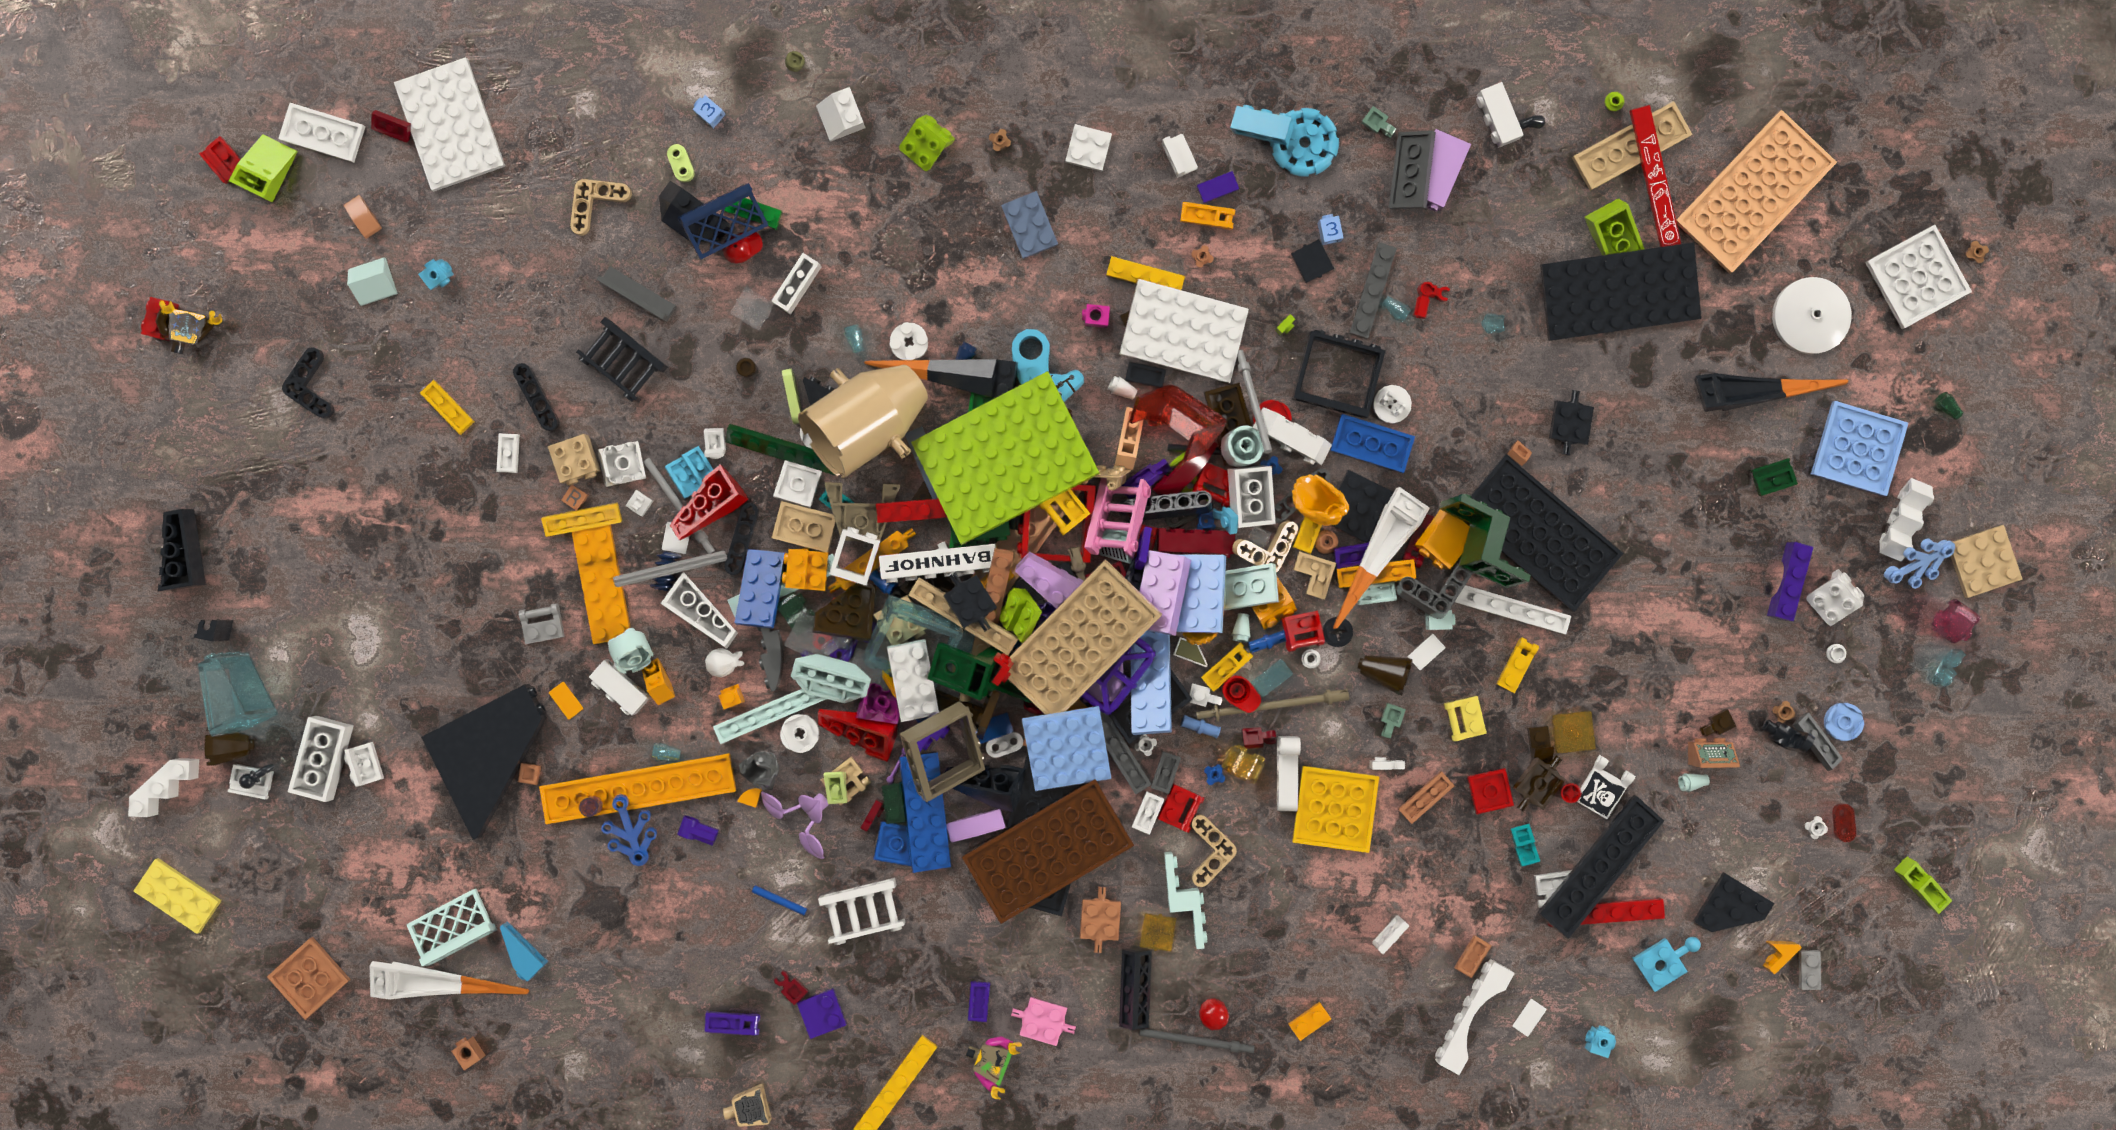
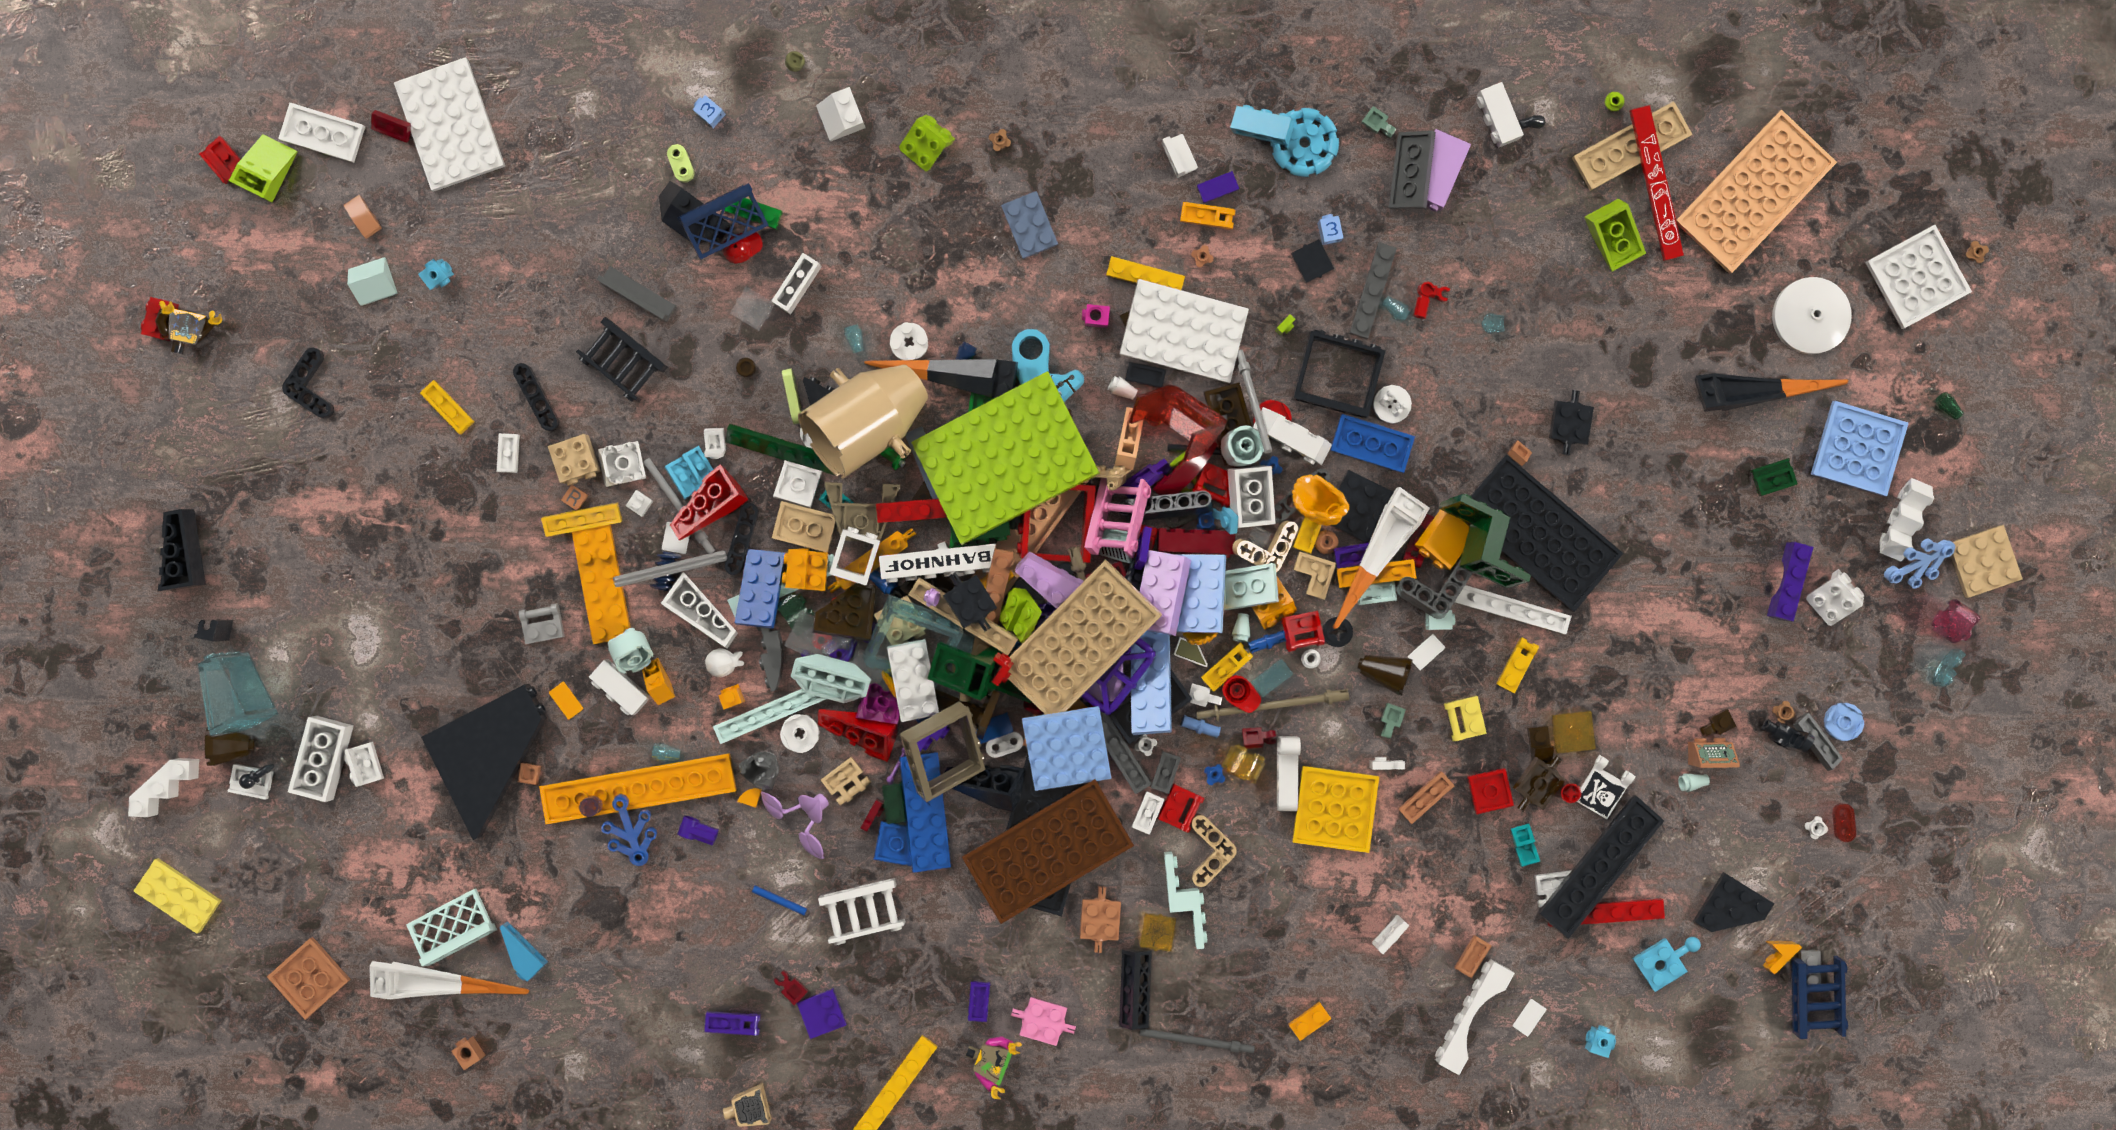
(593, 193): tan beam -> none
(835, 787): yellowish green slope -> none
(894, 458): none -> green piece
(932, 597): none -> lavender plate
(976, 825): lavender slope -> none
(1070, 506): yellow plate -> none
(1088, 148): white plate -> none
(1213, 1014): red hair -> none
(1621, 291): black plate -> none
(1800, 989): none -> dark blue fence
(1836, 653): white plate -> none
(1923, 885): lime slope -> none

